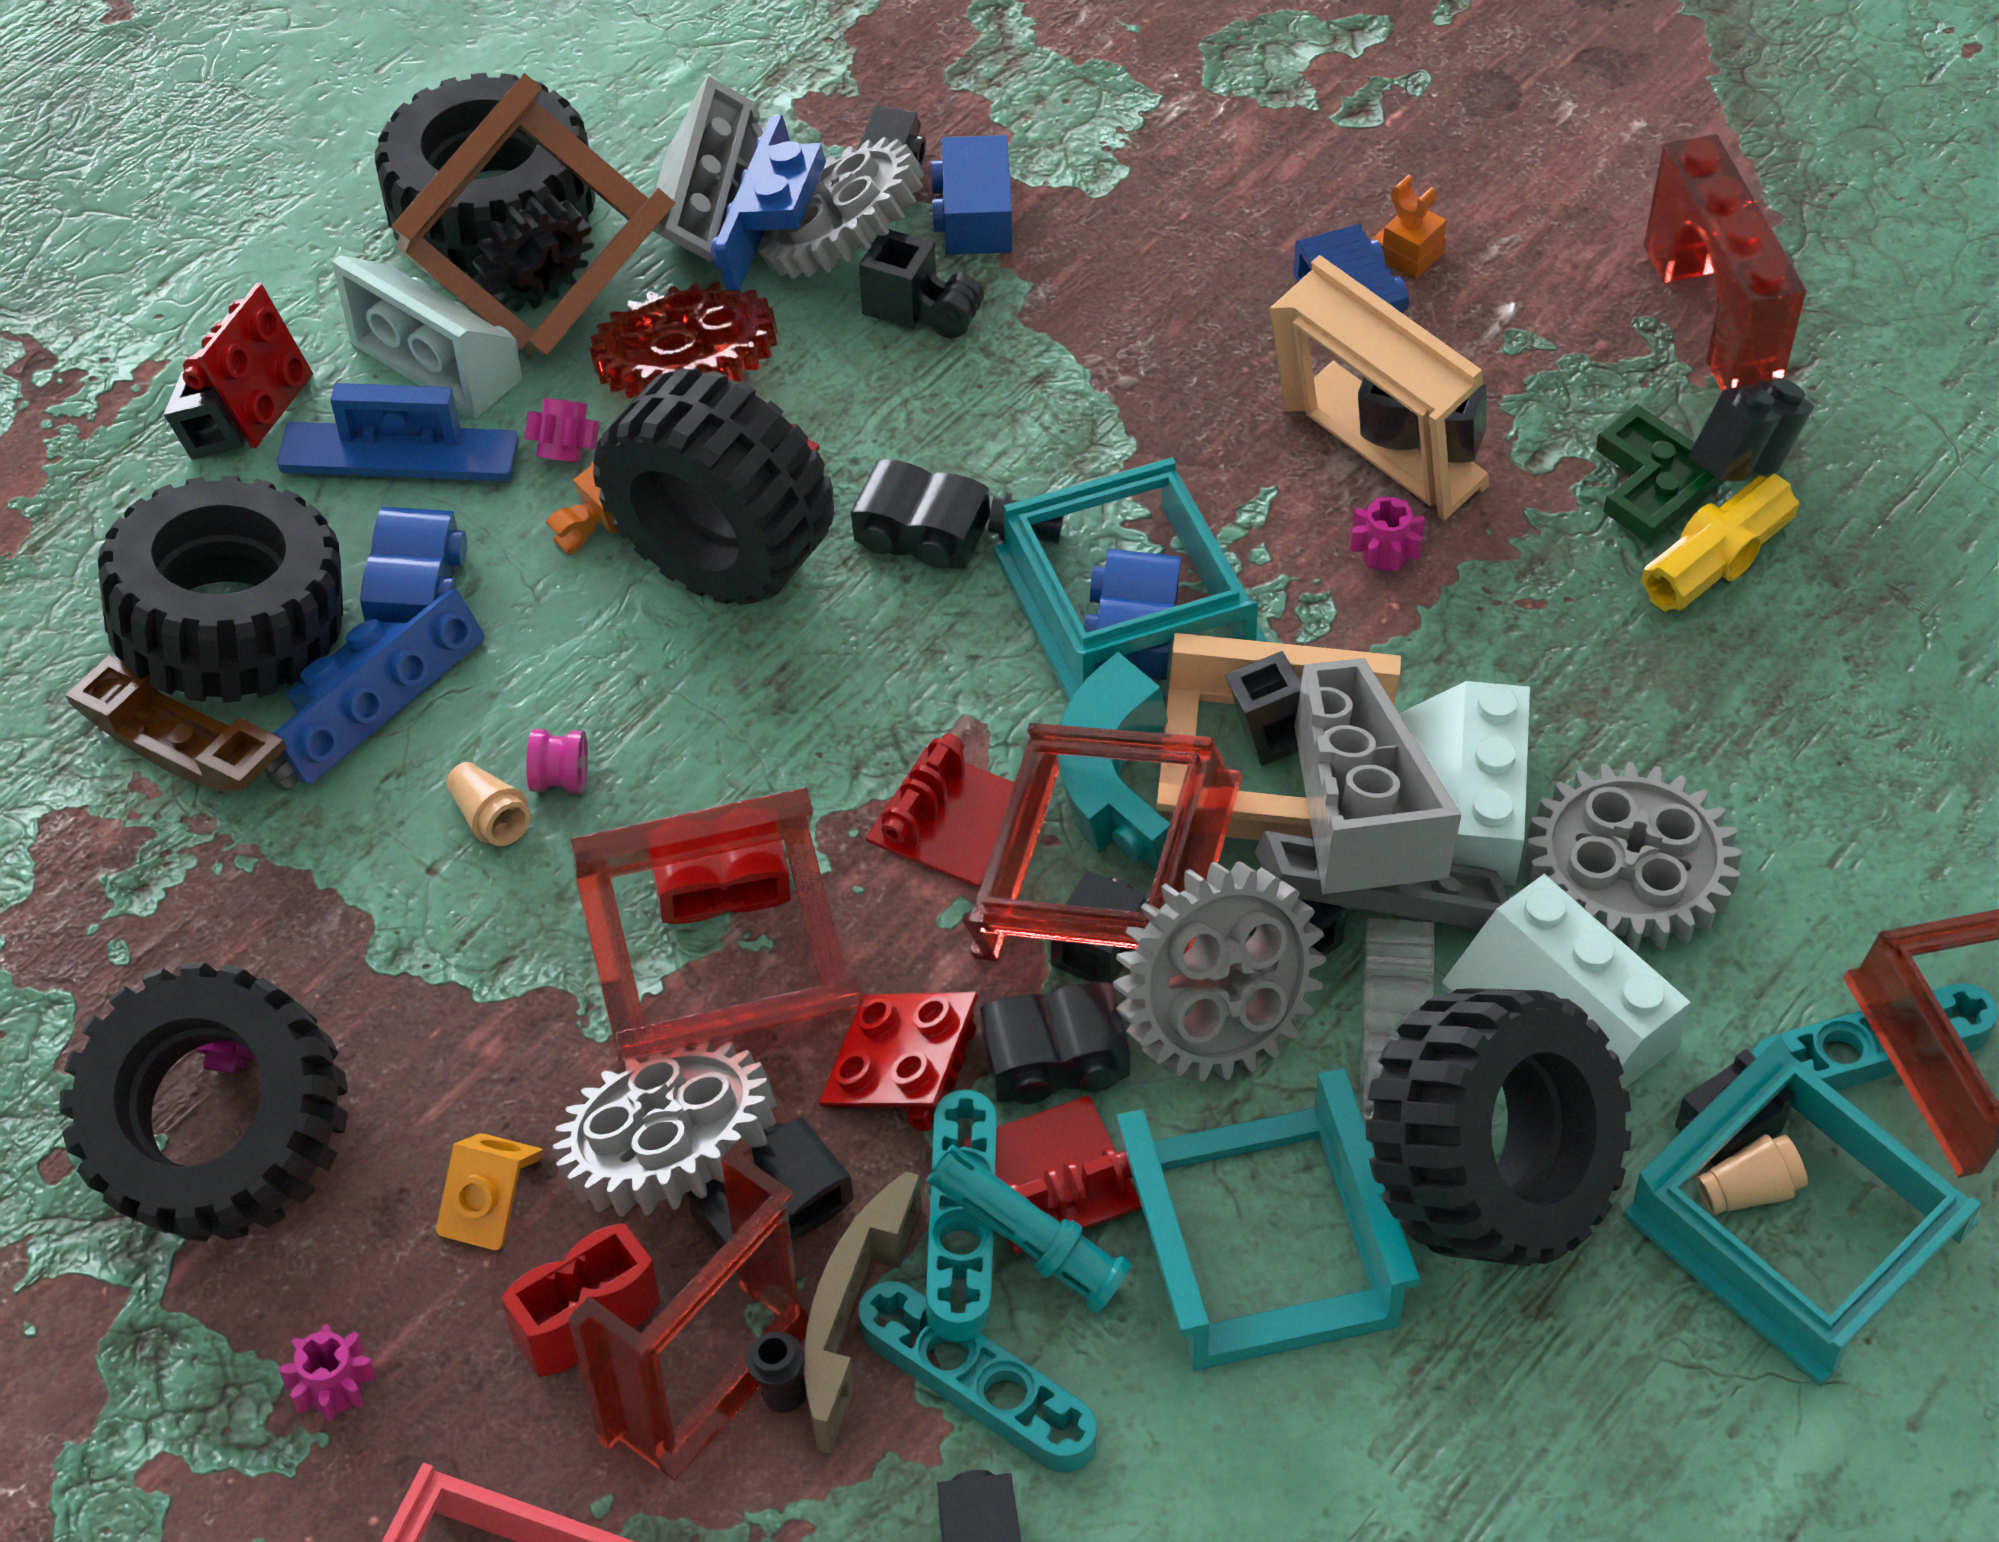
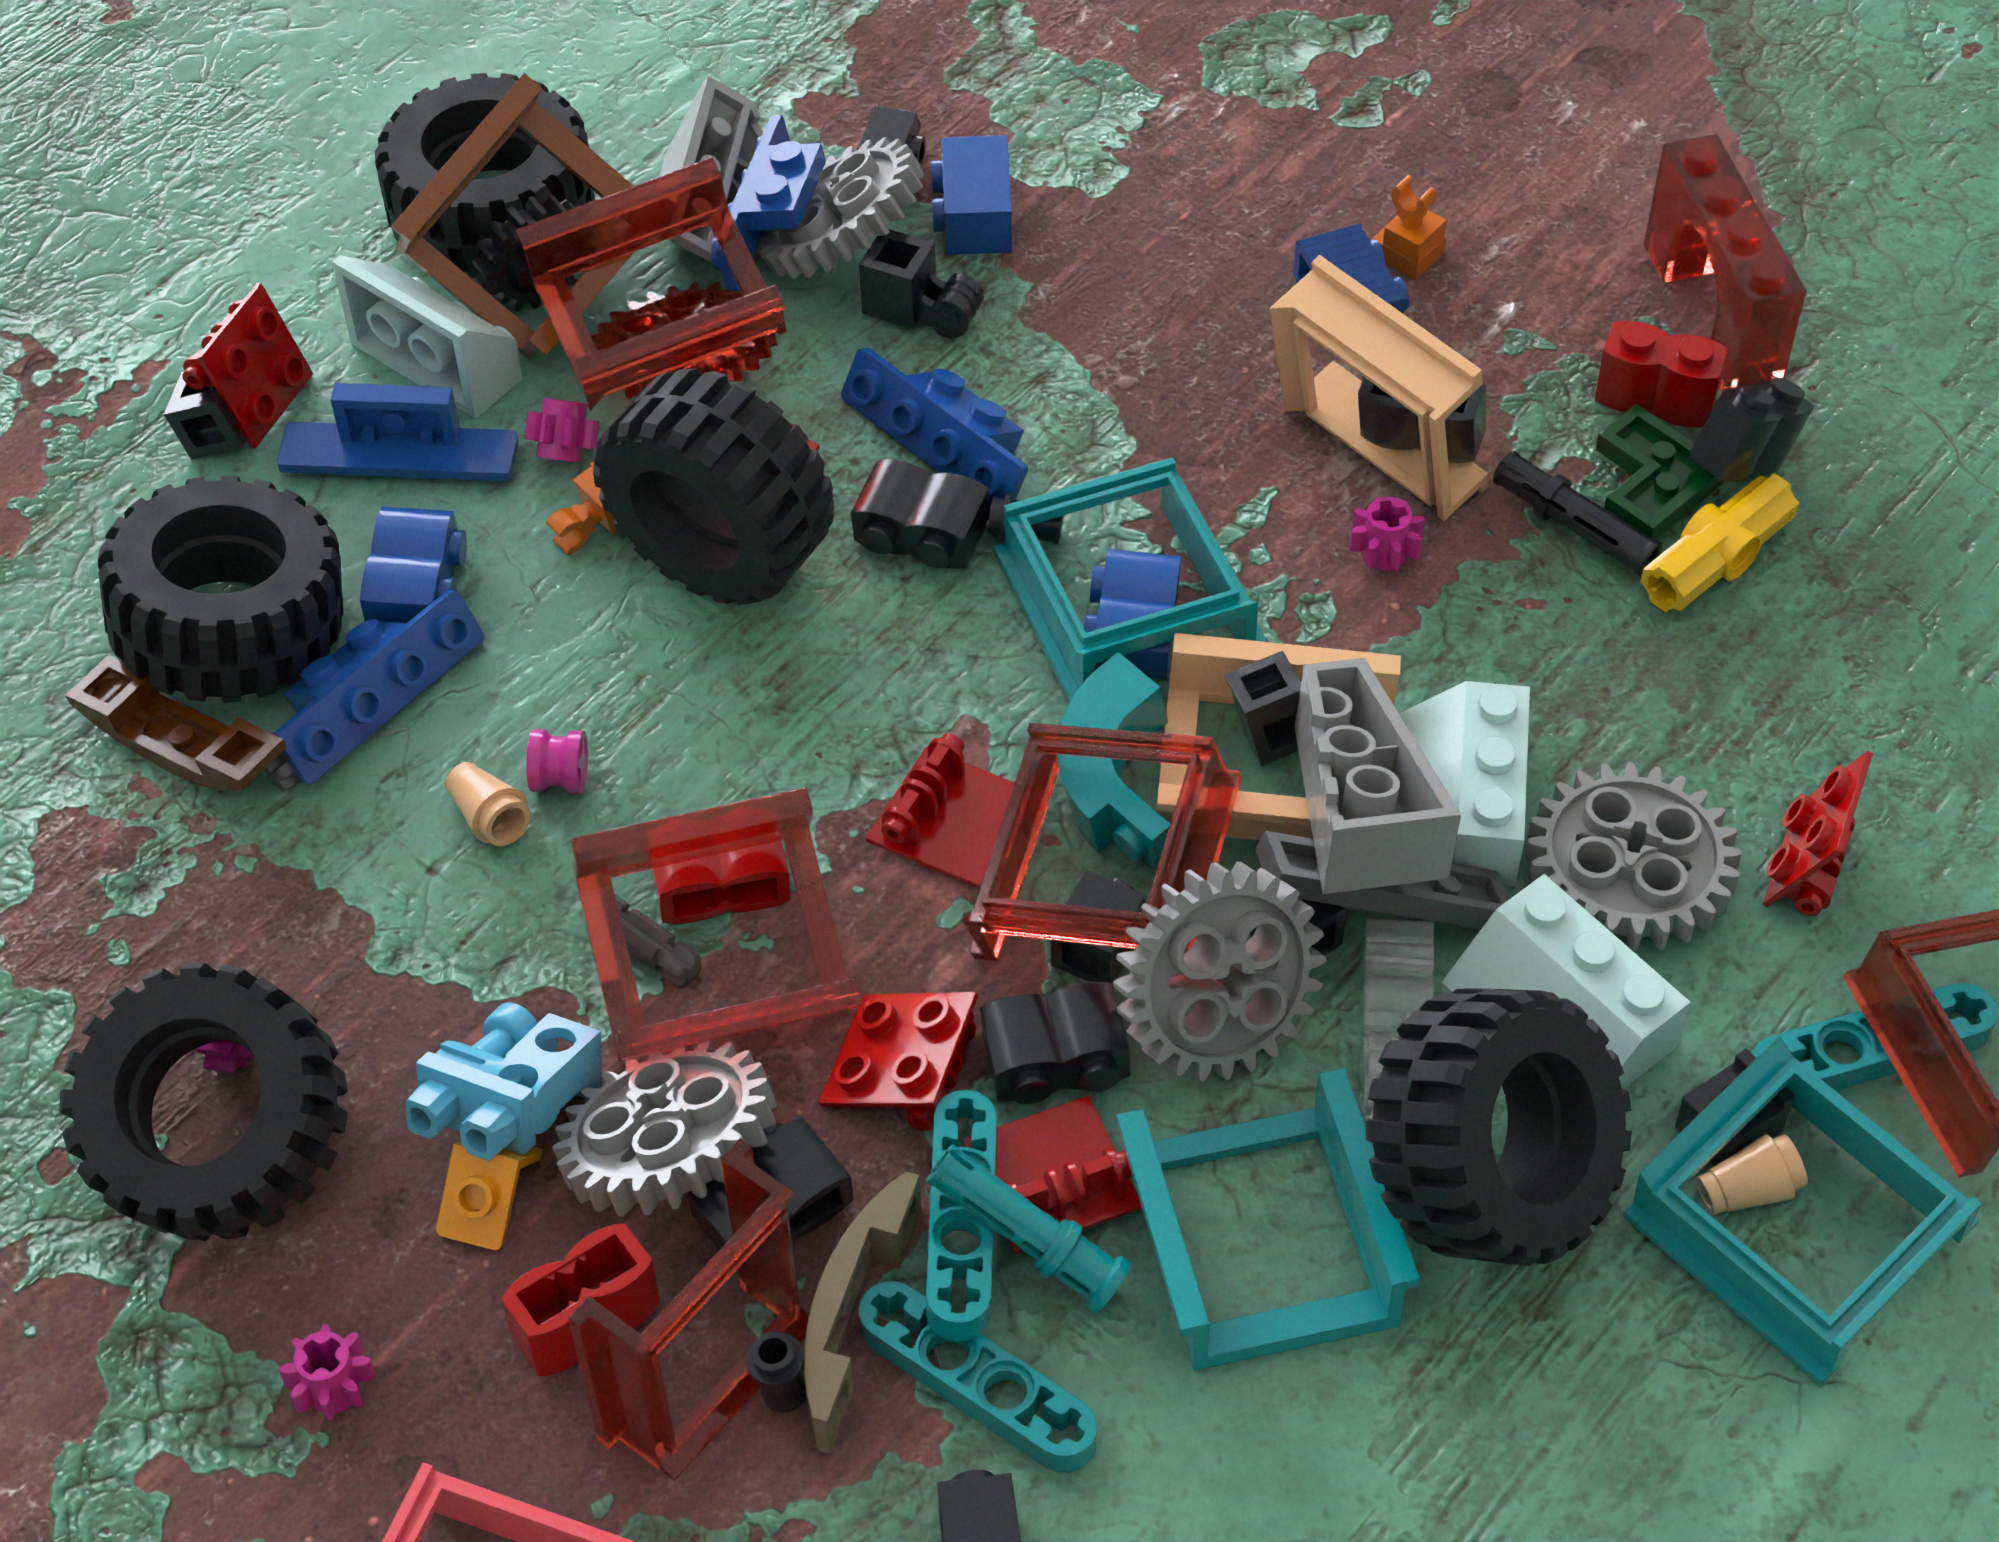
(505, 1082): none -> medium azure hips
(630, 223): none -> clear red piece
(656, 947): none -> dark grey axle
(939, 421): none -> blue bracket
(1556, 499): none -> black pin
(1660, 372): none -> red brick
(1817, 840): none -> red hinge

